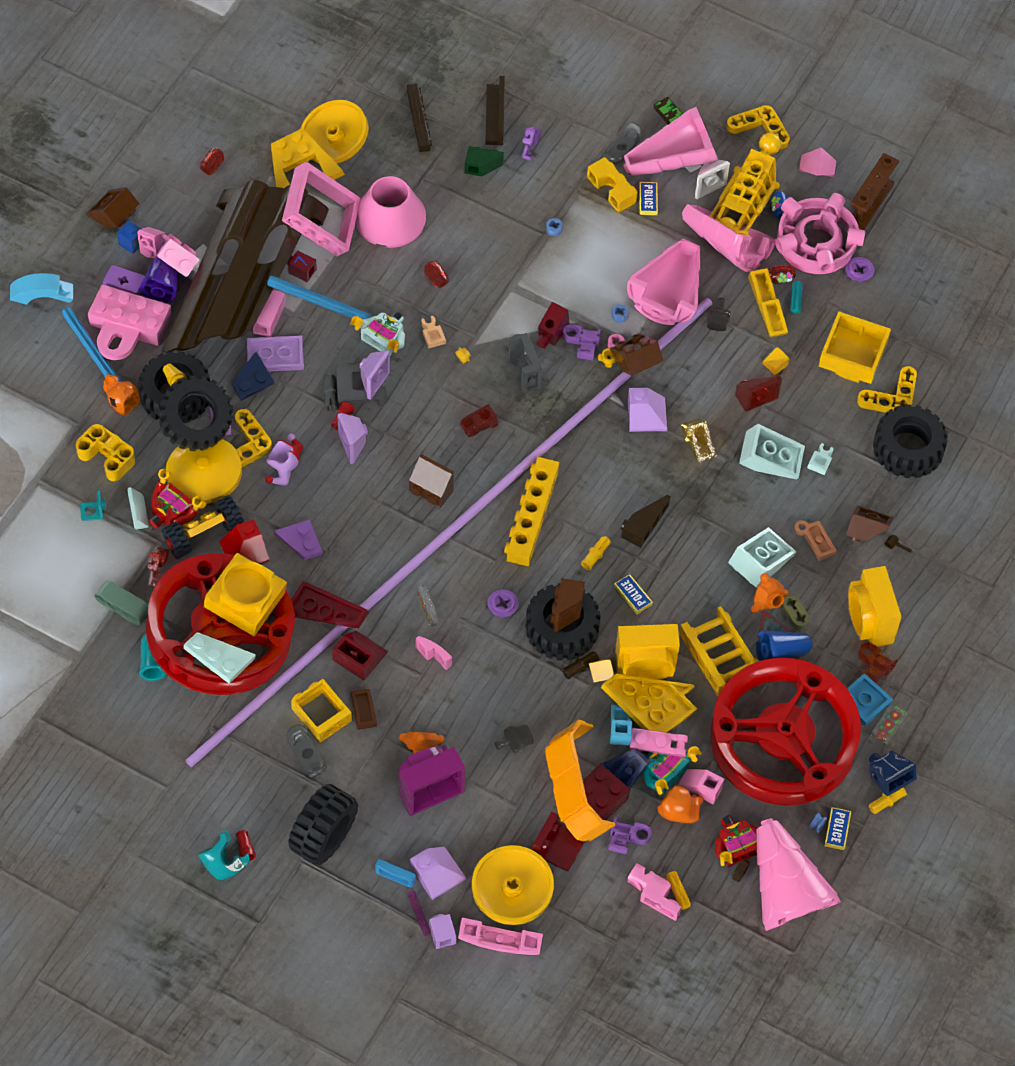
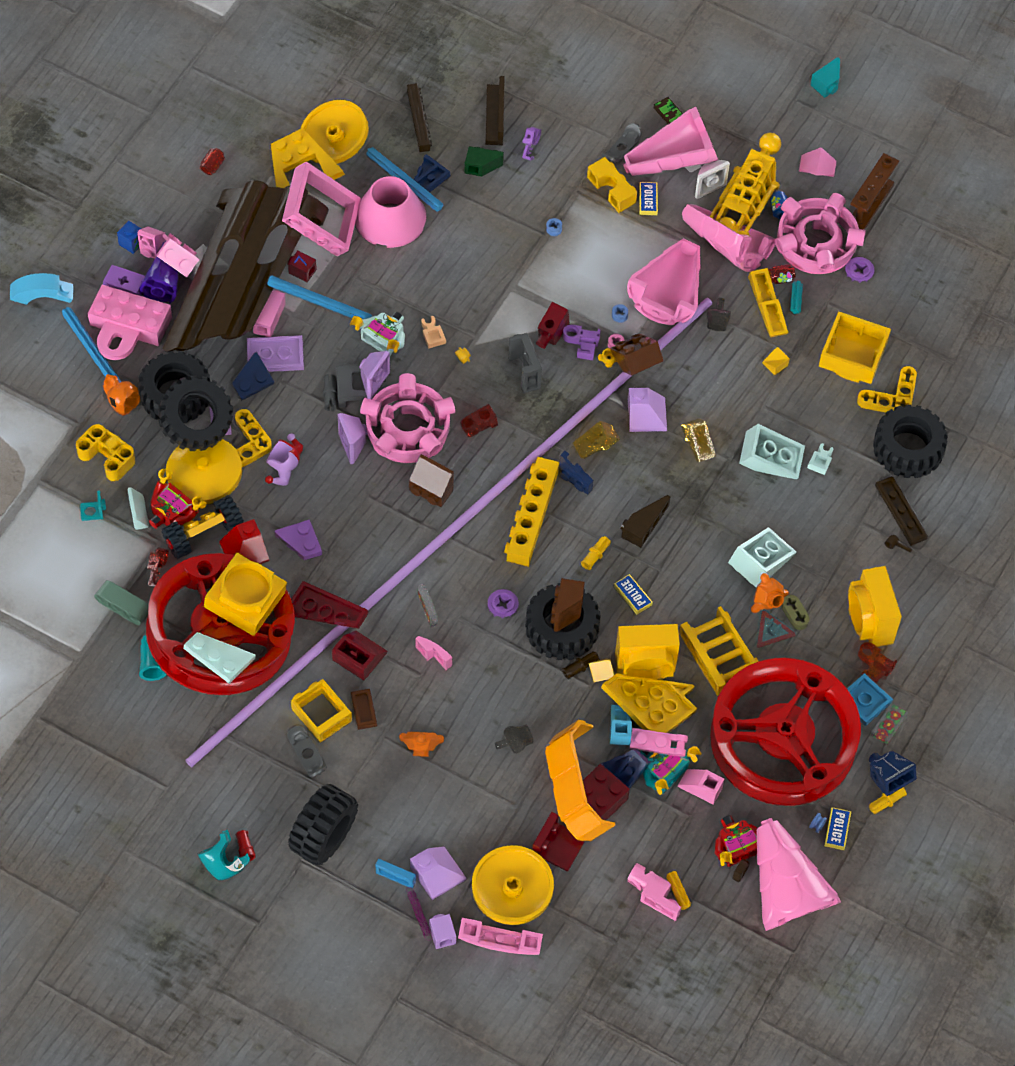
(114, 208): reddish brown slope -> none
(172, 374): yellow cone -> none
(345, 408): red pin -> none
(394, 171): none -> dark azure axle
(399, 444): none -> bright pink piece
(430, 778): magenta container -> none
(431, 174): none -> dark blue wing
(436, 274): clear red brick -> none
(574, 474): none -> dark blue wing
(596, 439): none -> clear yellow arch
(623, 832): medium lavender piece -> none
(680, 806): orange piece -> none
(758, 391): clear red slope -> none
(760, 119): yellow beam -> none
(782, 645): blue cone -> none
(816, 538): nougat hinge -> none
(827, 78): none -> teal slope
(867, 524): reddish brown slope -> none
(901, 510): none -> dark brown tile

